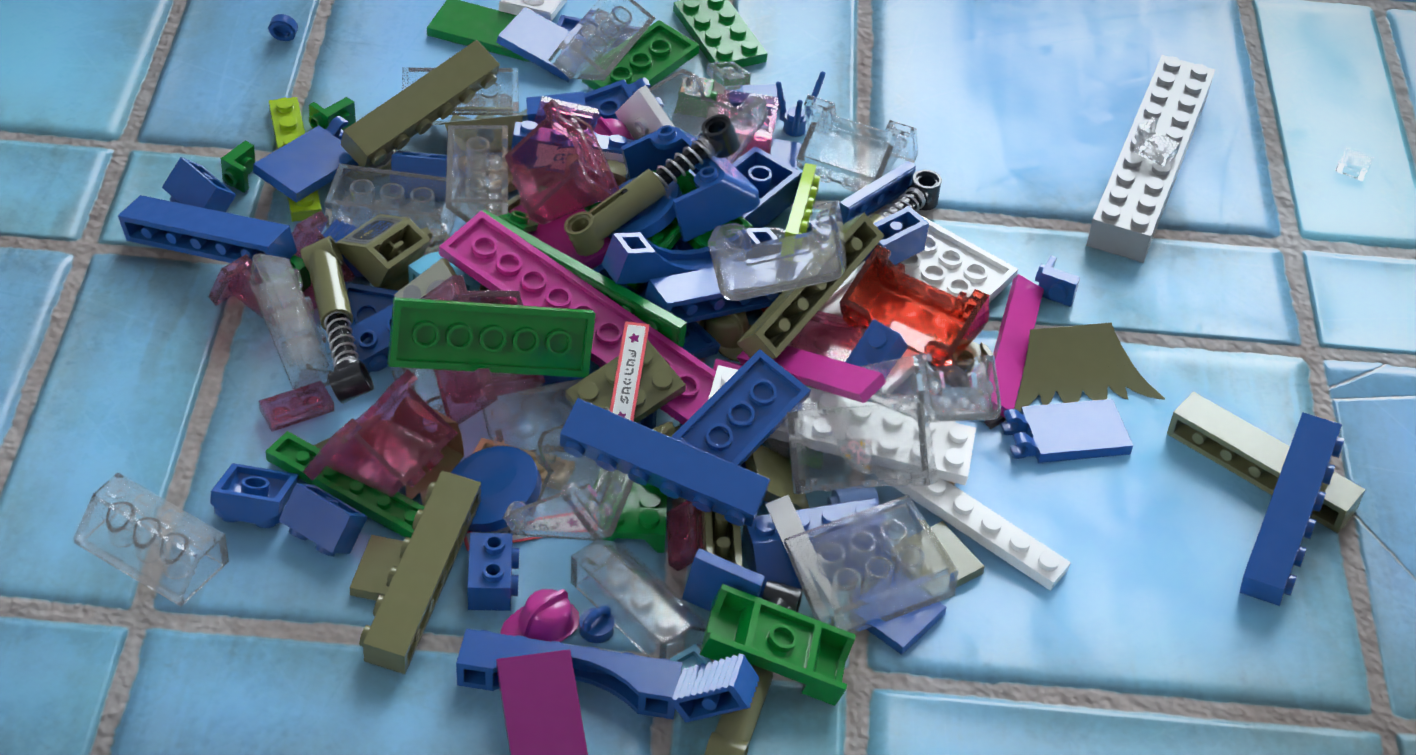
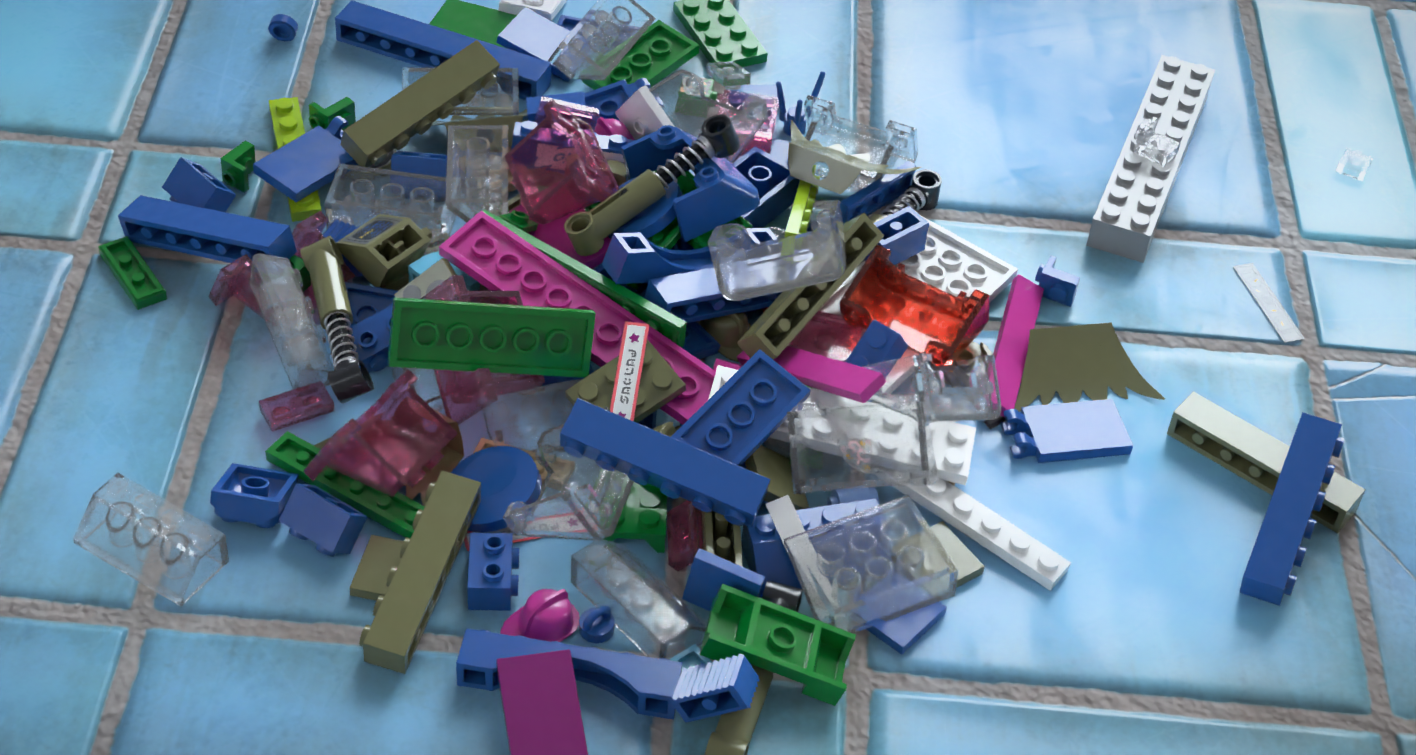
(132, 272): none -> green tile
(430, 45): none -> blue brick
(842, 167): none -> olive piece
(1268, 302): none -> sticker

